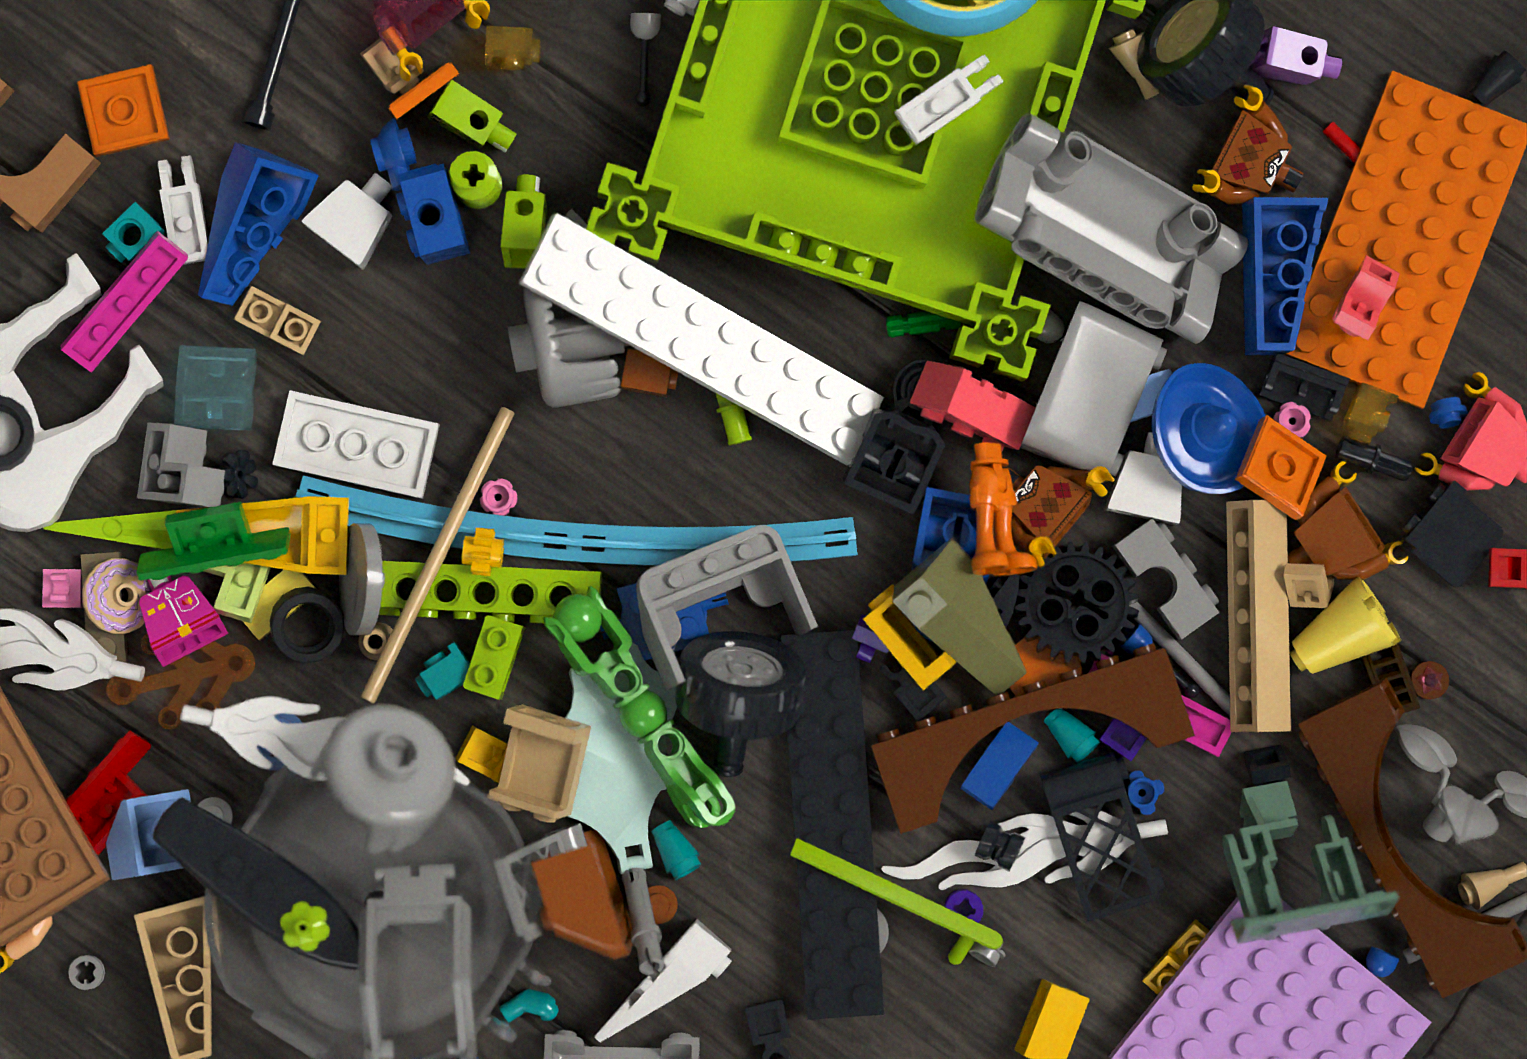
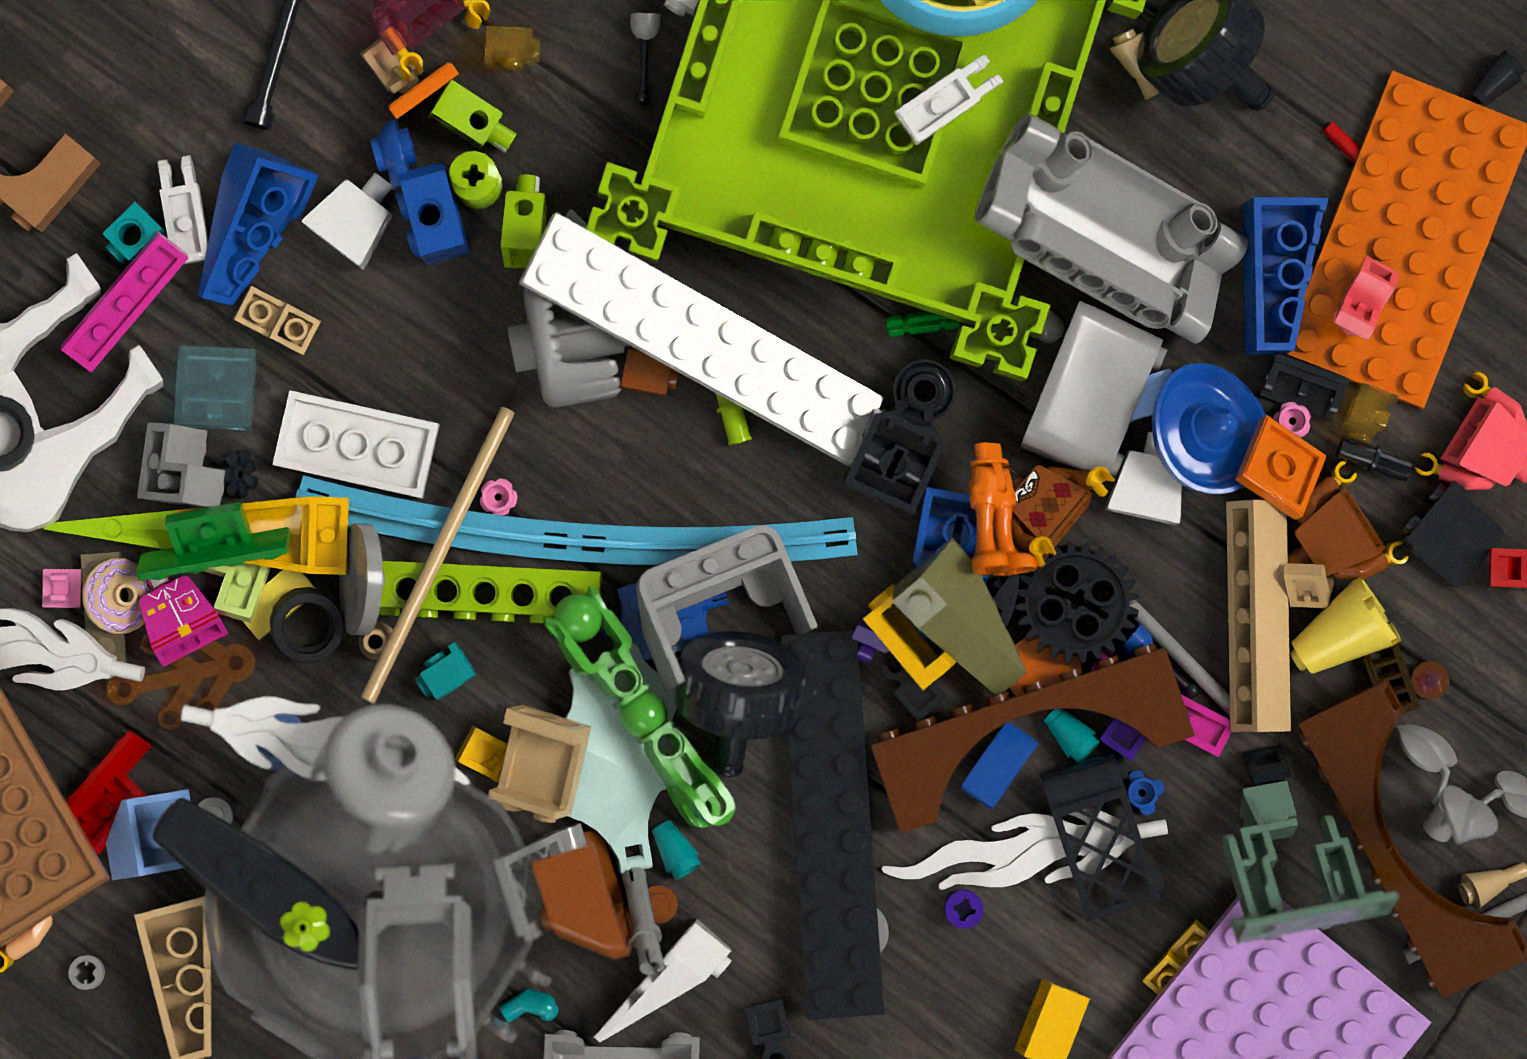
(123, 110): orange tile -> none
(483, 551): yellow gear -> none
(494, 657): lime bracket -> none
(967, 928): lime piece -> none
(971, 405): coral wedge -> none
(986, 955): light grey plate -> none
(1008, 847): black wheel -> none
(1189, 602): light grey arch -> none
(1251, 156): dark orange torso -> none
(1294, 57): medium lavender torso -> none
(1381, 962): blue hinge -> none
(1447, 412): blue plate -> none

